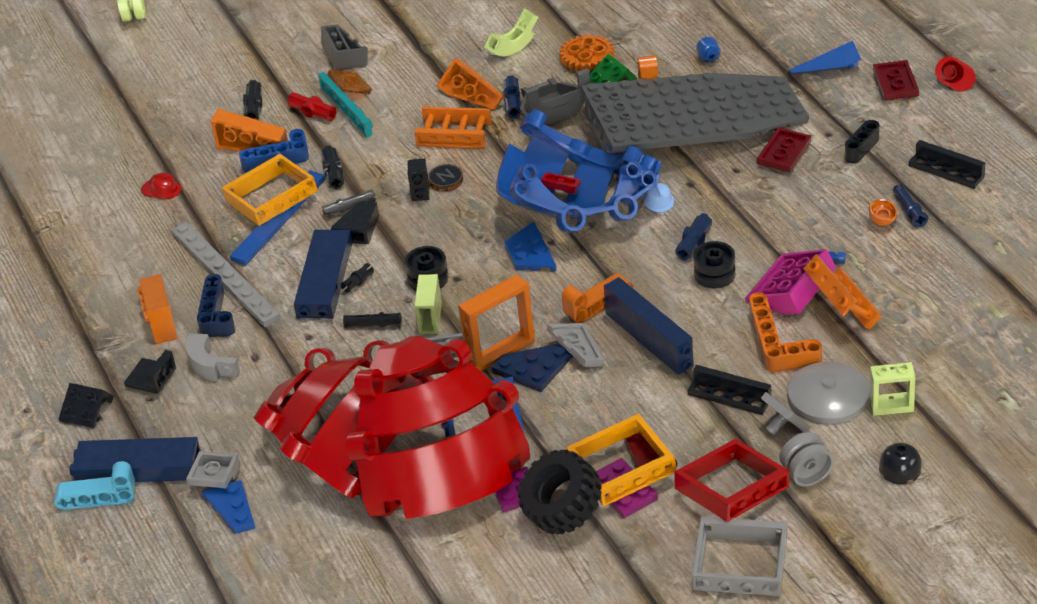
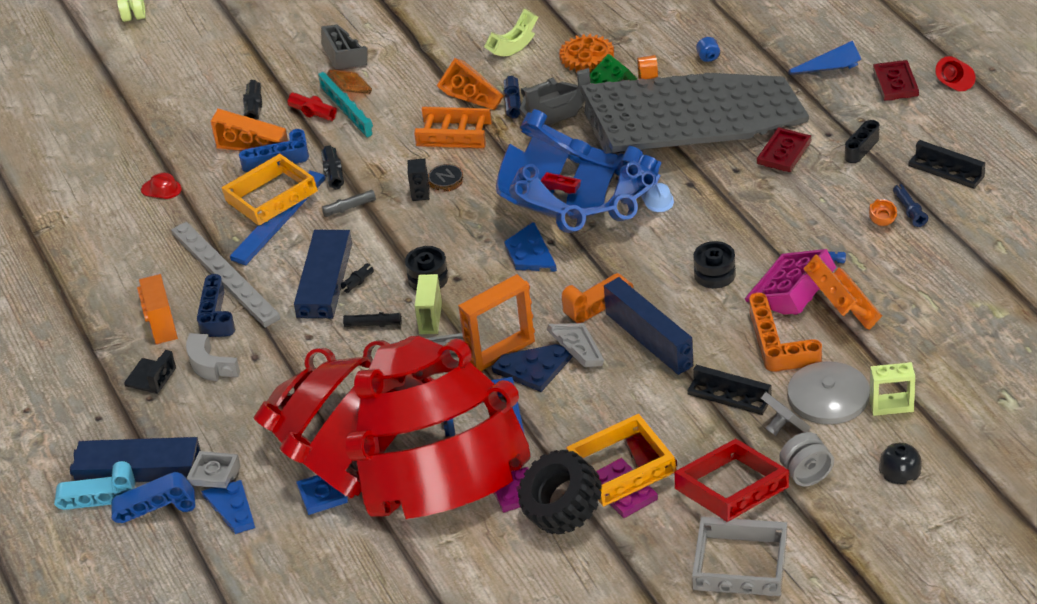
(83, 405): black bracket -> none
(153, 495): none -> blue beam
(319, 495): none -> blue plate
(360, 221): black slope -> none
(693, 236): dark blue piece -> none

